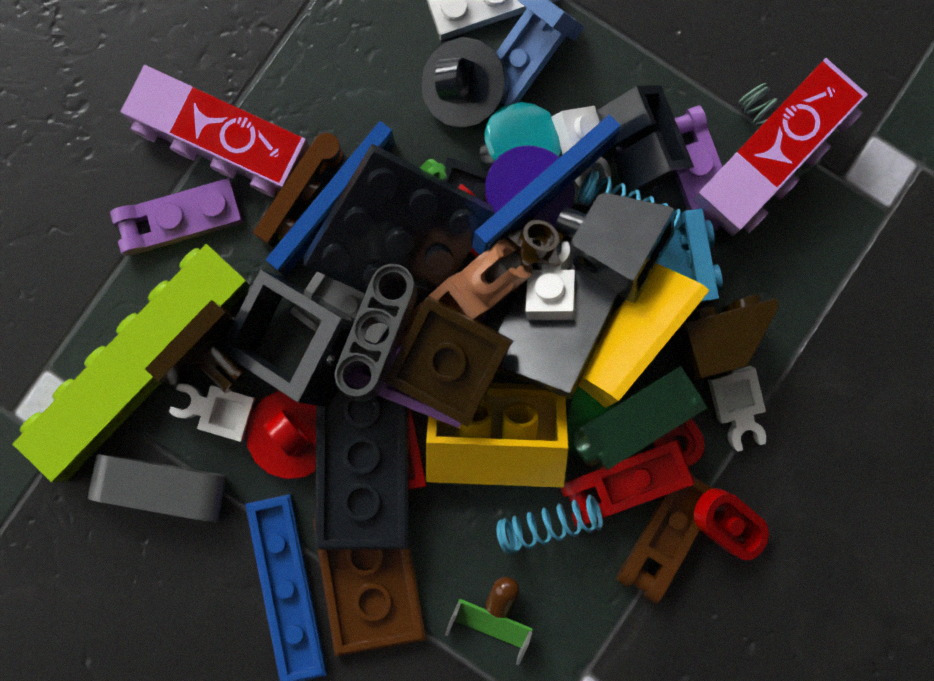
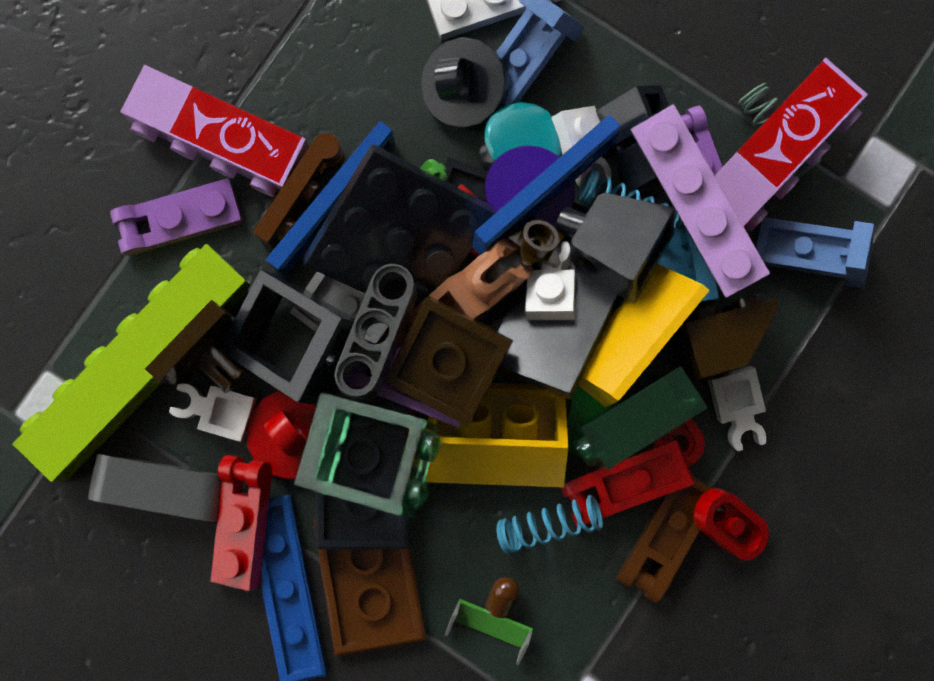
(241, 522): none -> red plate
(326, 446): none -> clear green window
(699, 201): none -> lavender brick
(817, 249): none -> medium blue bracket

